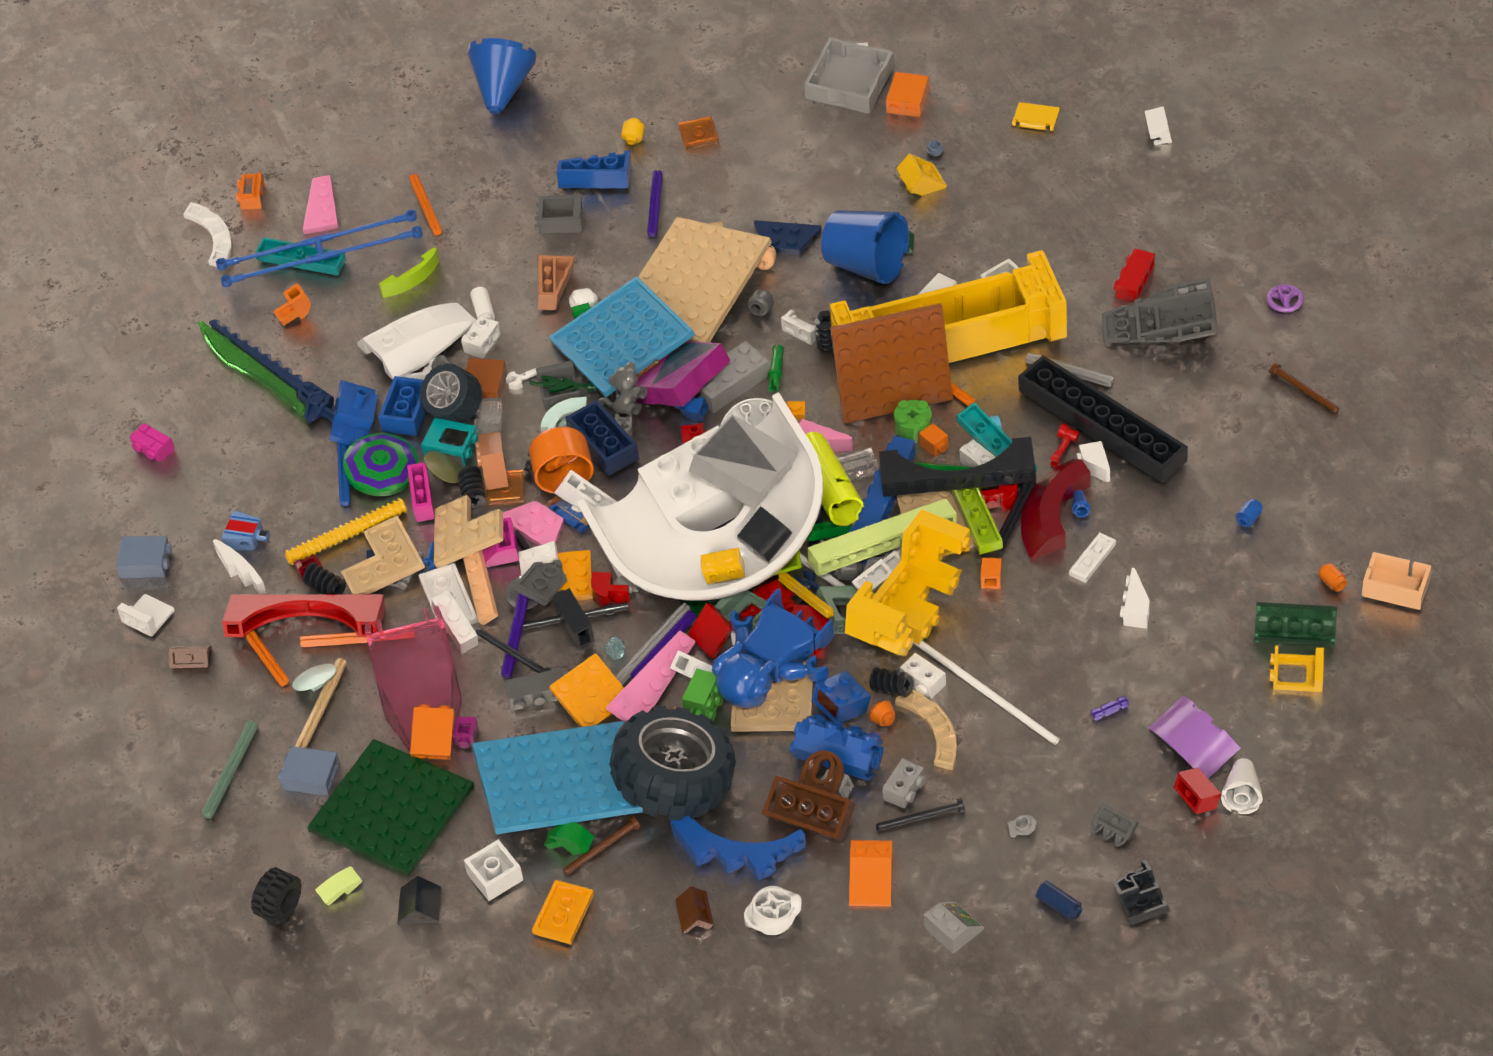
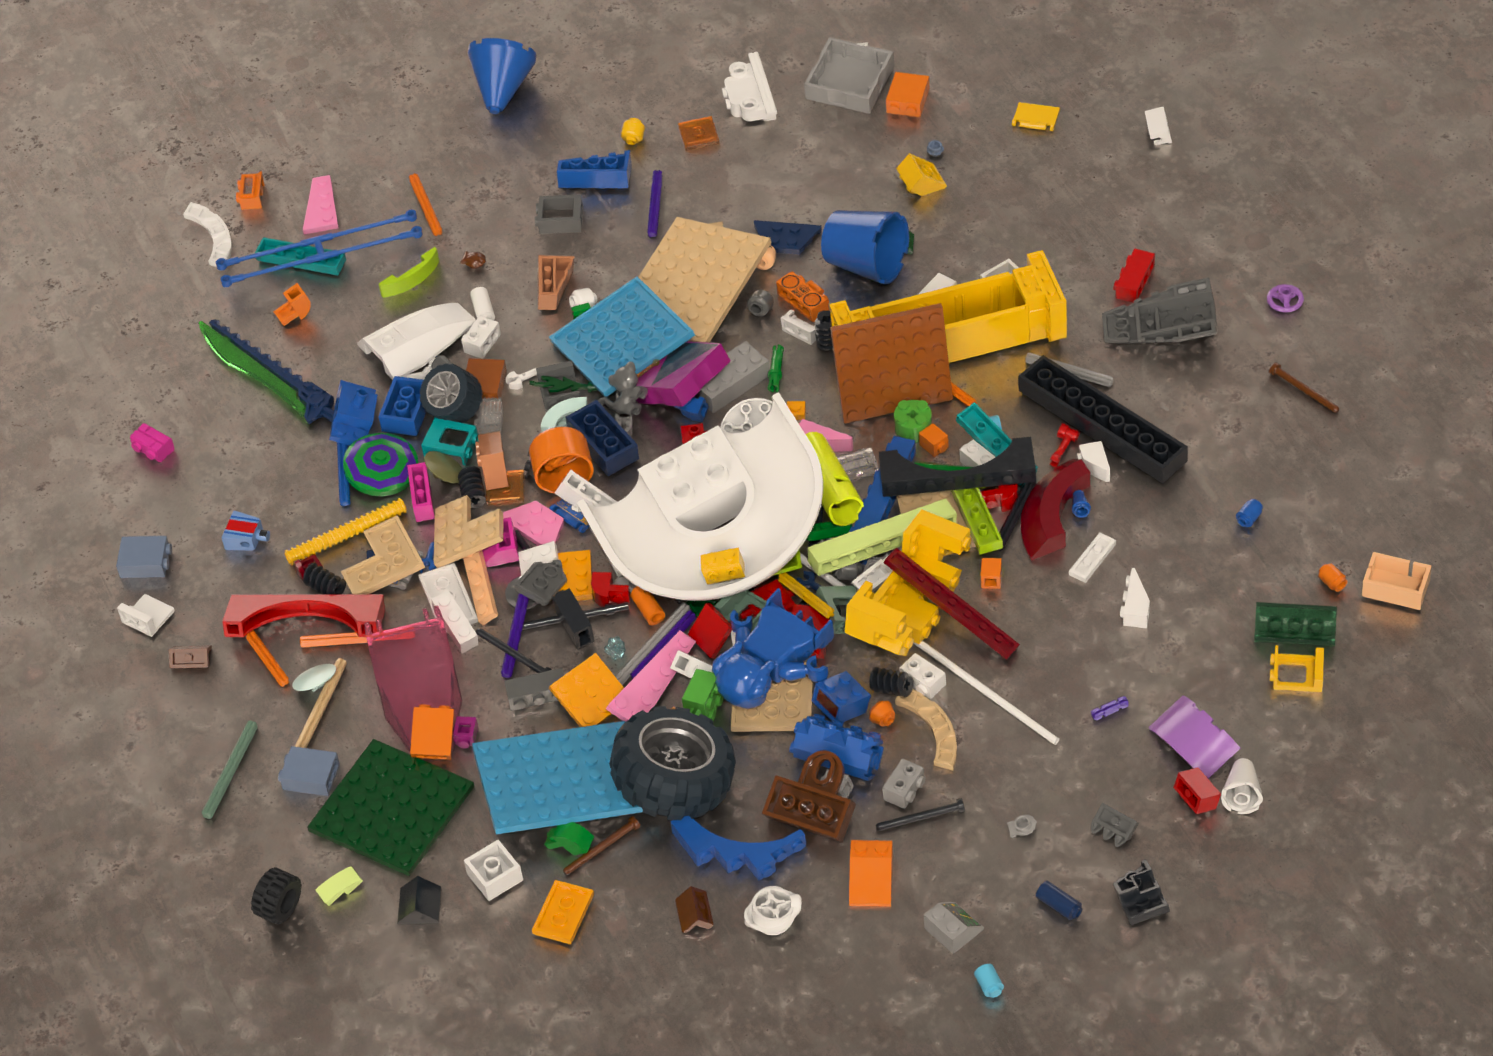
(237, 565): white slope -> none
(473, 259): none -> reddish brown animal
(647, 605): none -> orange brick
(742, 461): light grey tile -> none
(749, 91): none -> white brick
(764, 534): black slope -> none
(802, 295): none -> orange piece
(951, 603): none -> dark red plate
(989, 980): none -> medium azure brick

